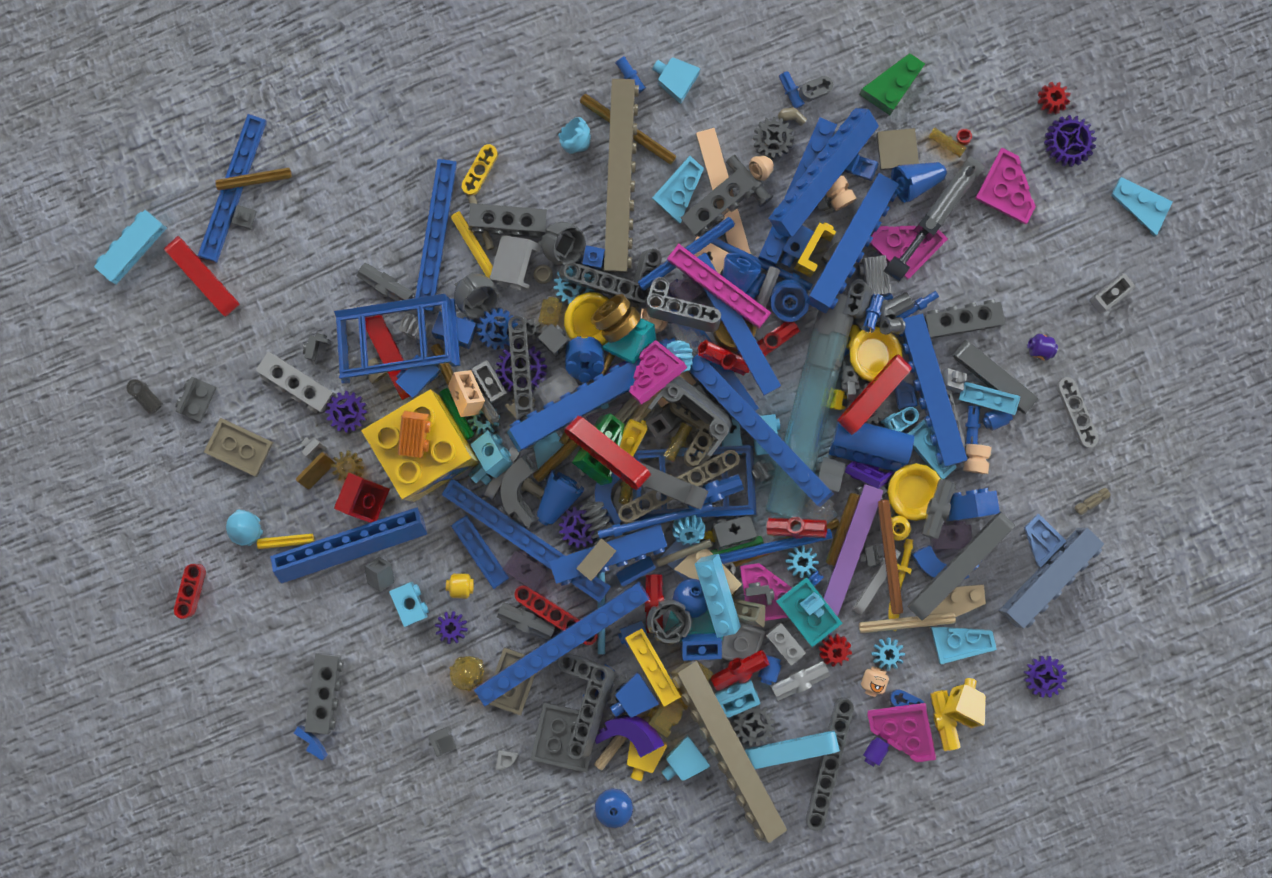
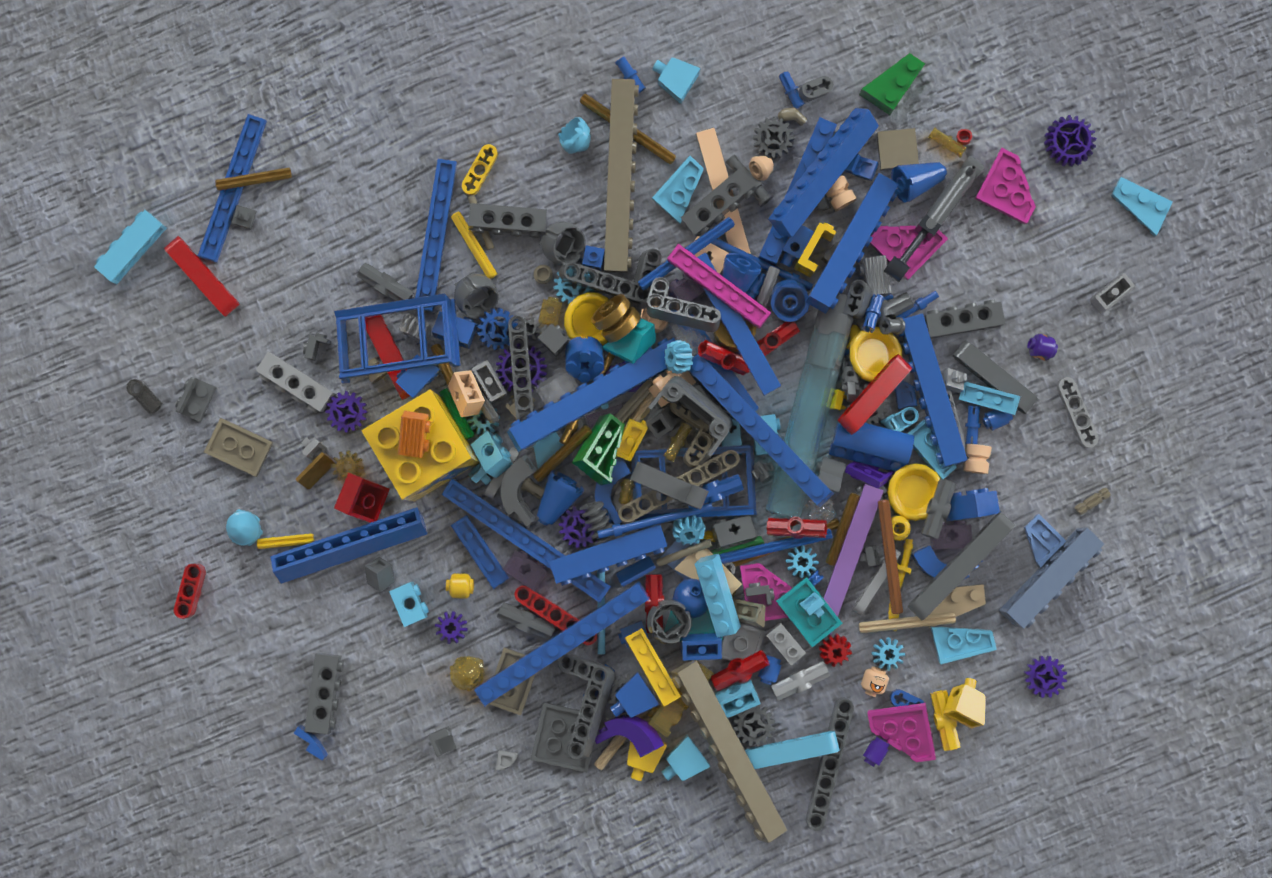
(512, 261): light grey panel -> none
(596, 559): dark tan tile -> none
(607, 452): beam -> none
(615, 799): blue cylinder -> none
(655, 371): dark pink plate -> none
(1059, 93): red gear -> none

